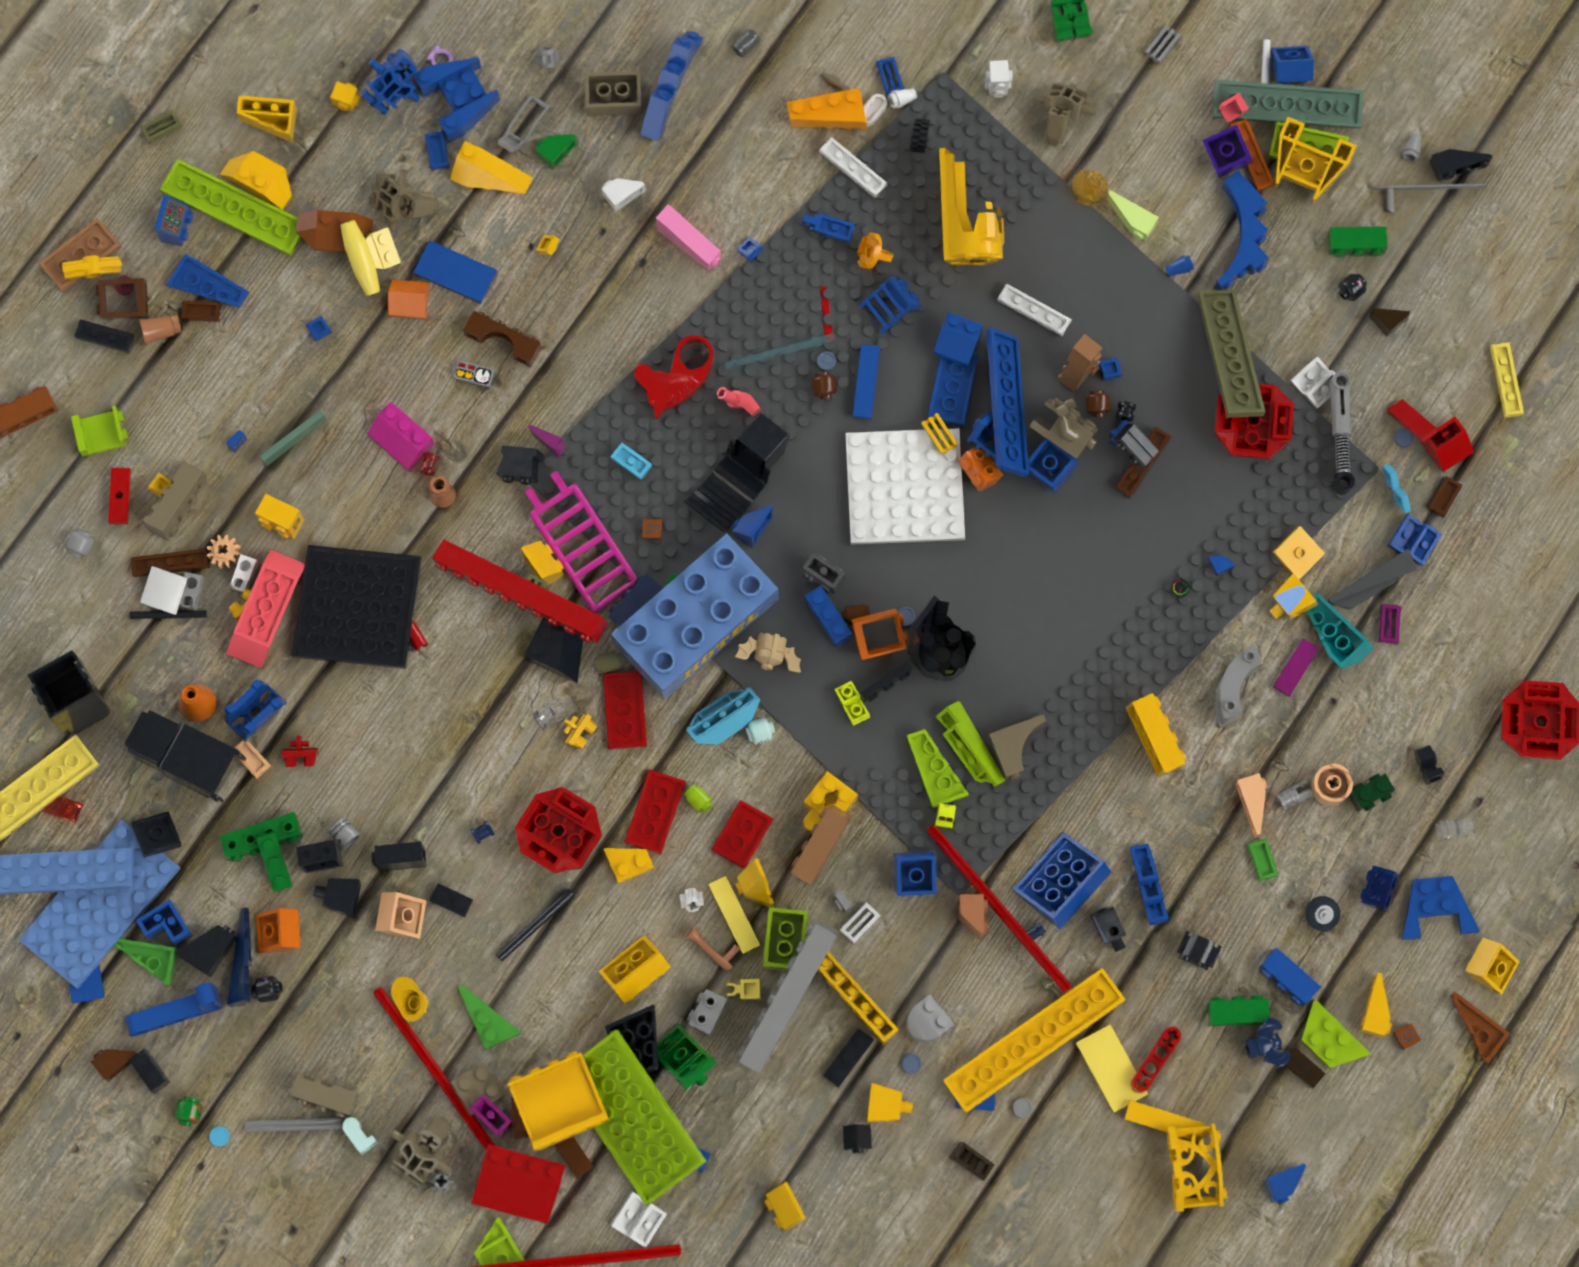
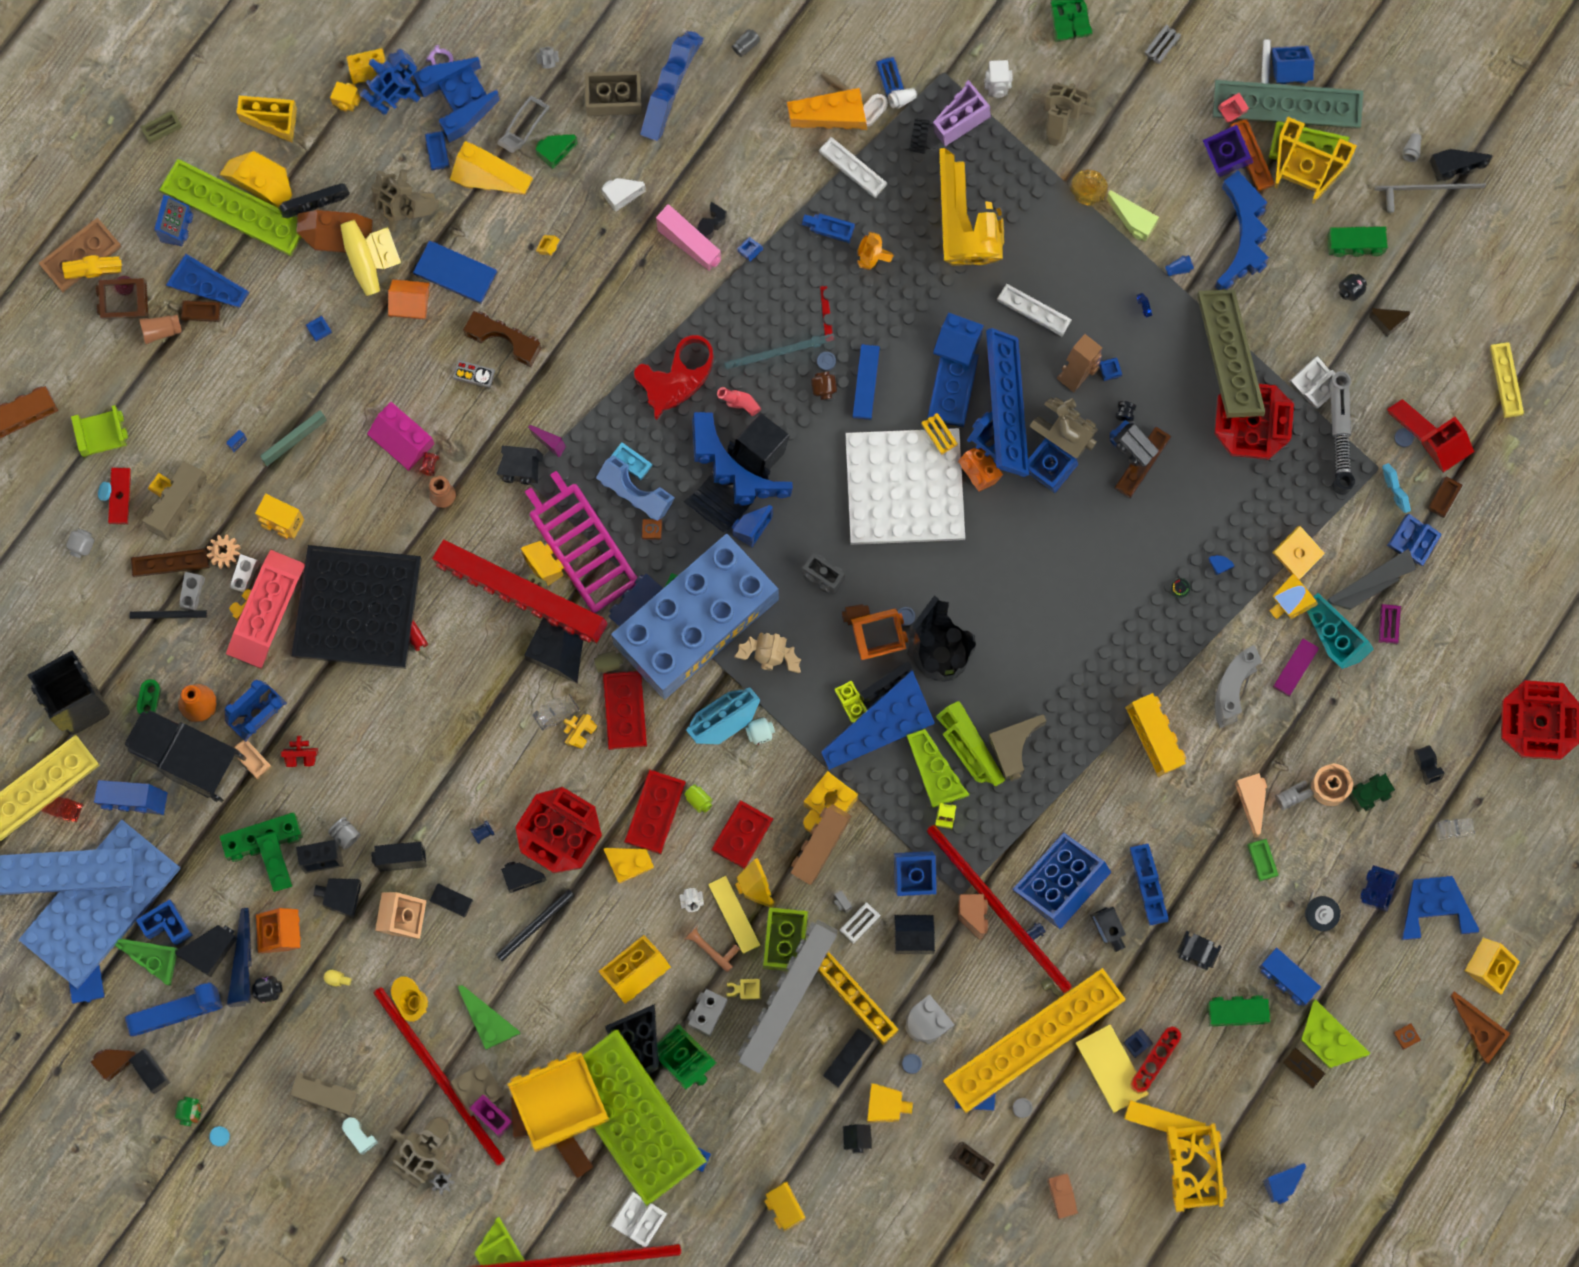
(104, 336): black plate -> none
(104, 491): none -> medium azure piece
(130, 797): none -> blue wedge
(148, 699): none -> green plate
(156, 834): black plate -> none
(163, 590): white slope -> none
(293, 1124): light grey axle -> none
(314, 200): none -> black beam
(336, 978): none -> light yellow cylinder
(359, 67): none -> yellow brick
(517, 1184): red slope -> none
(521, 876): none -> black slope
(616, 476): none -> medium blue arch
(707, 226): none -> black leg
(726, 470): none -> blue arch
(828, 617): blue brick -> none
(887, 720): none -> blue wing
(901, 297): blue plate -> none
(914, 934): none -> black slope
(961, 115): none -> lavender wedge
(1062, 1195): none -> nougat slope
(1098, 403): reddish brown head -> none
(1138, 1043): none -> dark blue slope
(1141, 298): none -> clear blue tile
(1267, 1044): dark blue animal -> none
(1376, 1014): yellow slope -> none

